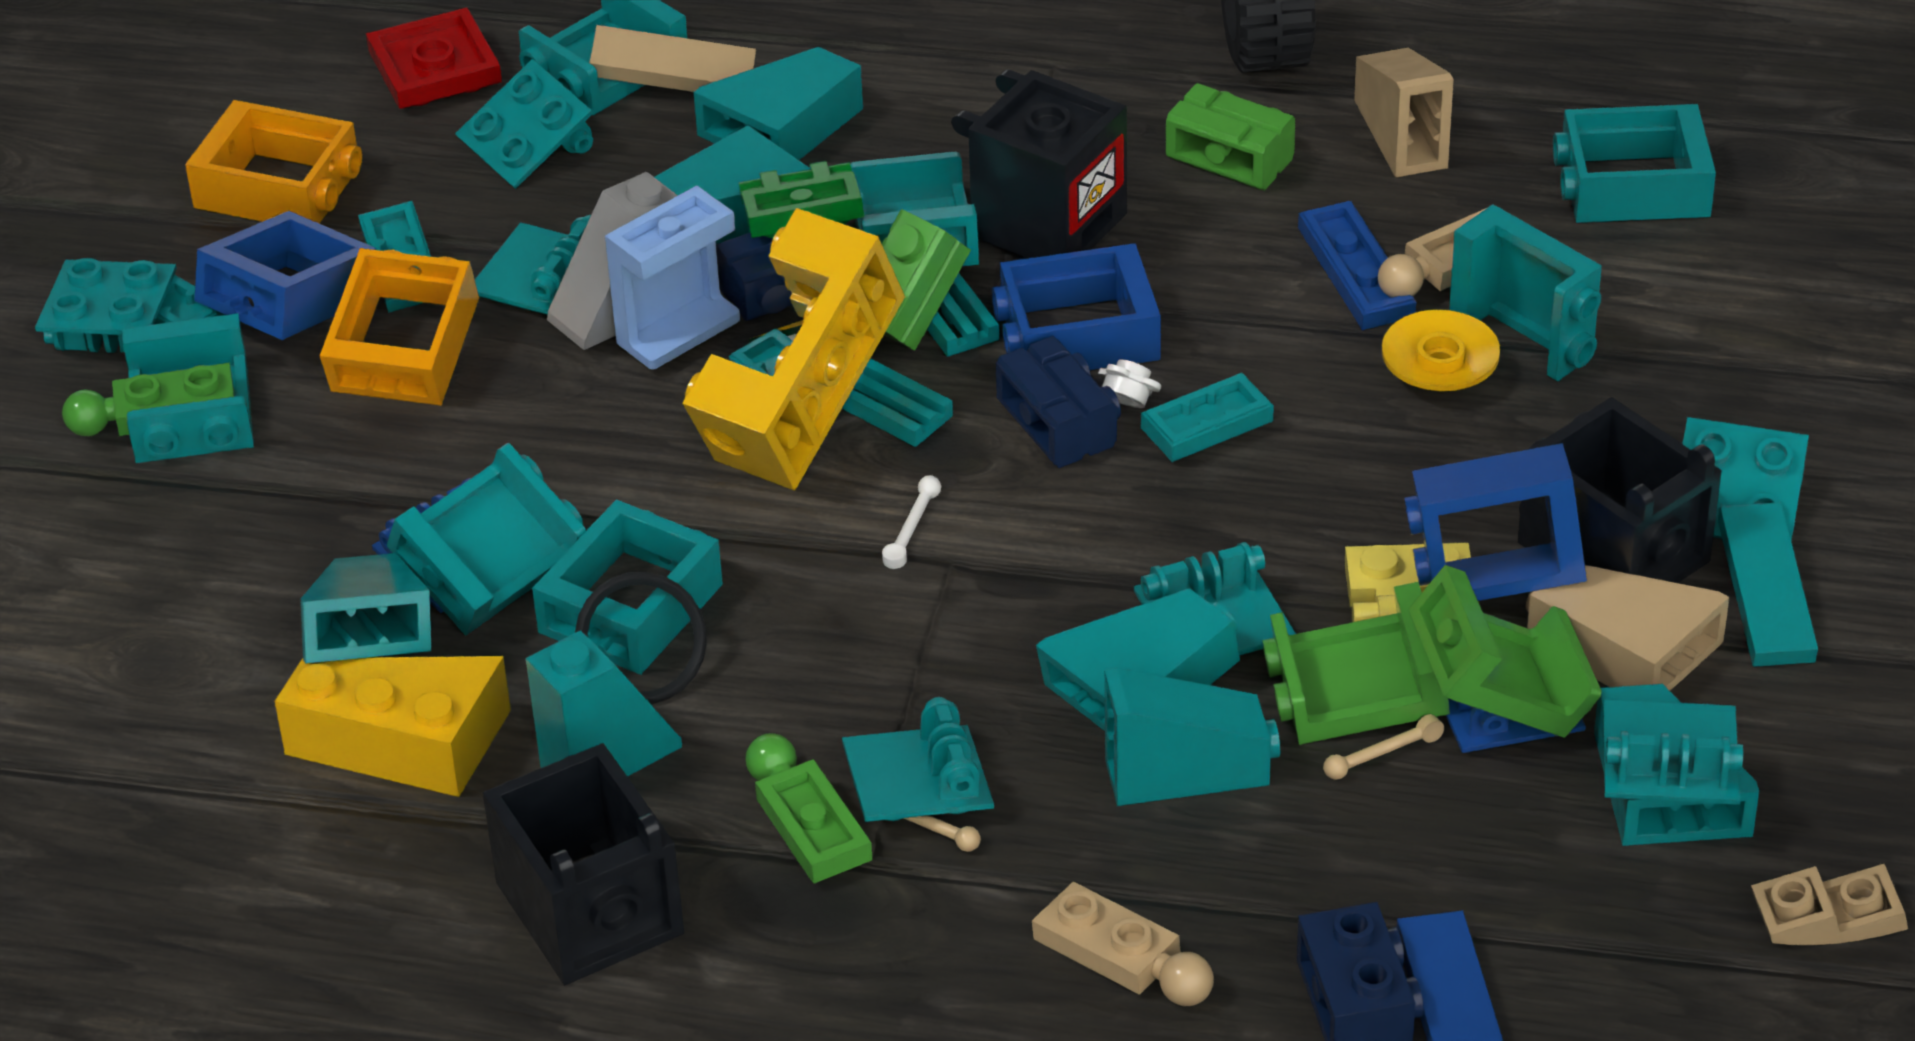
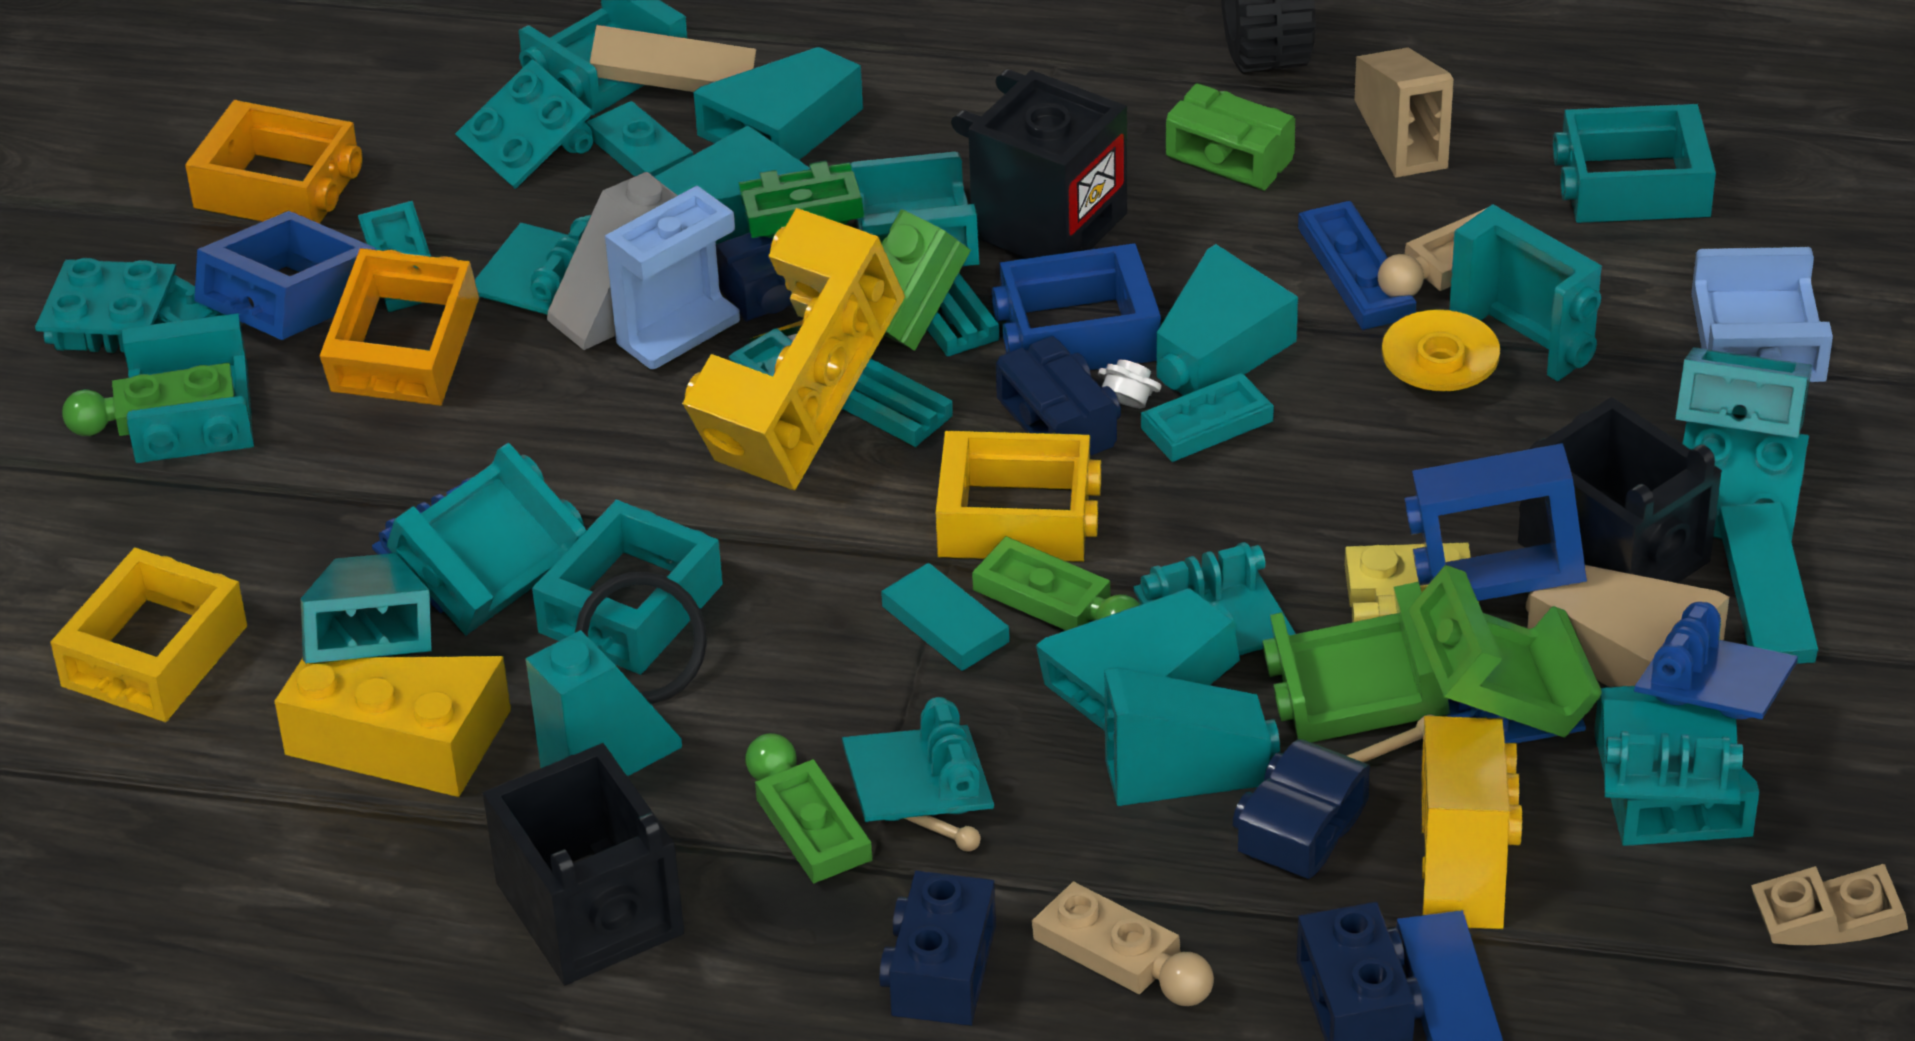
(150, 684): none -> yellow window
(433, 58): red plate -> none
(637, 140): none -> teal plate
(895, 554): white hinge -> none
(940, 947): none -> dark blue brick
(945, 616): none -> teal tile
(1016, 462): none -> yellow window
(1046, 586): none -> bright green plate
(1223, 324): none -> teal slope
(1302, 807): none -> dark blue brick
(1468, 817): none -> yellow wedge
(1714, 672): none -> blue hinge
(1720, 382): none -> teal window
(1761, 305): none -> light blue panel

